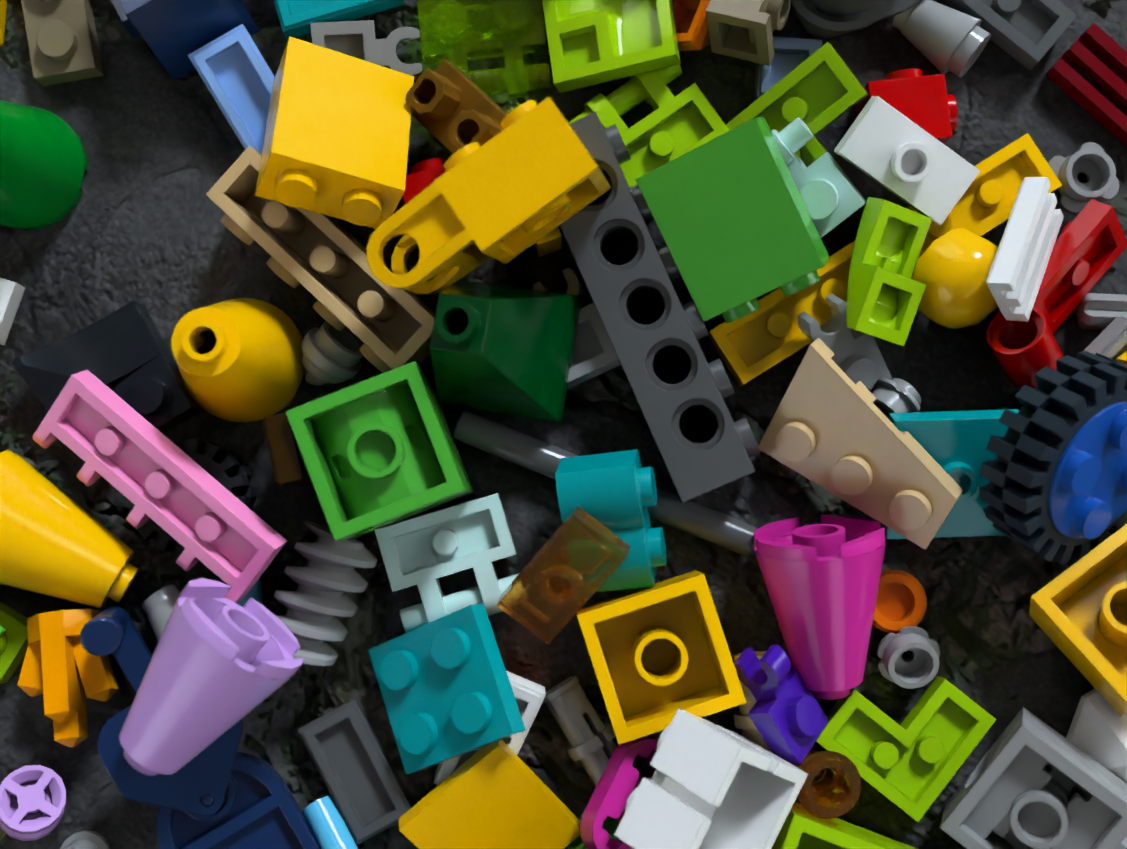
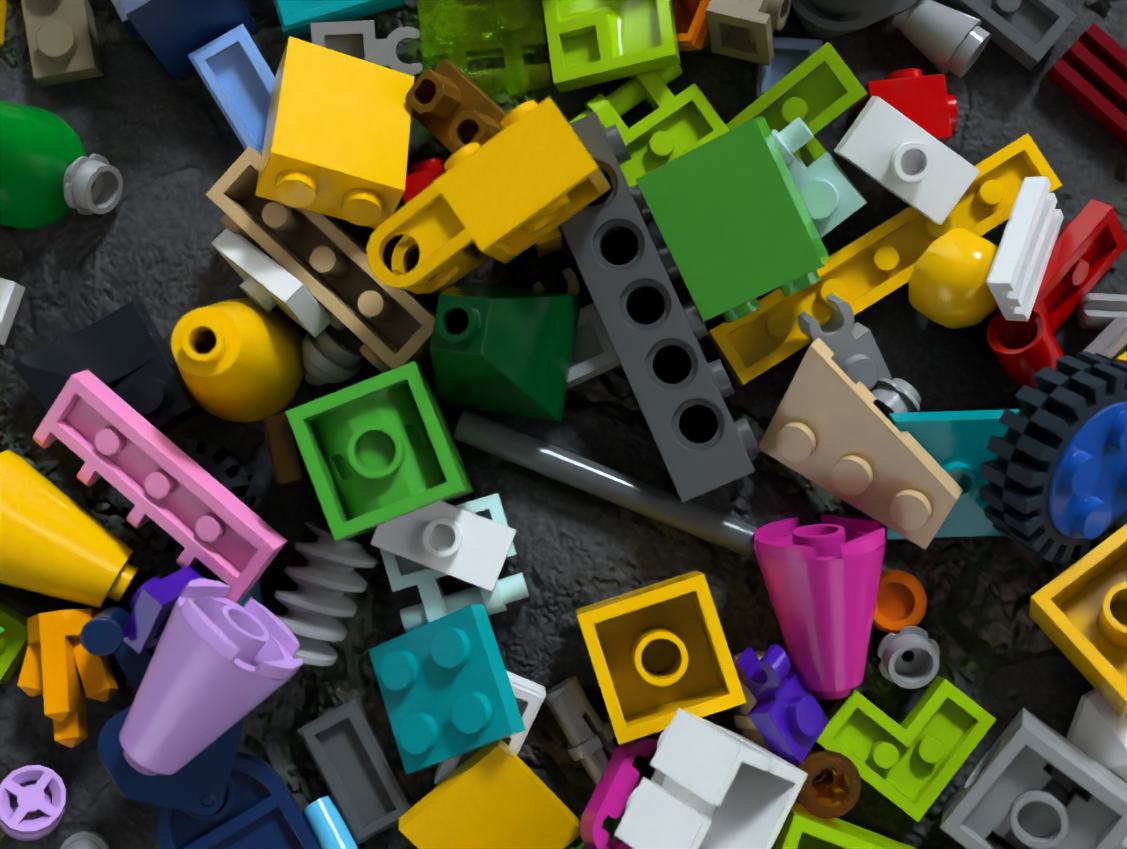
(92, 185): none -> light grey plate
(153, 605): none -> dark purple plate
(271, 284): none -> white plate
(449, 542): none -> white plate
(563, 575): clear orange plate -> none
(617, 495): teal brick -> none
(880, 285): lime slope -> none
(1100, 177): light grey plate -> none

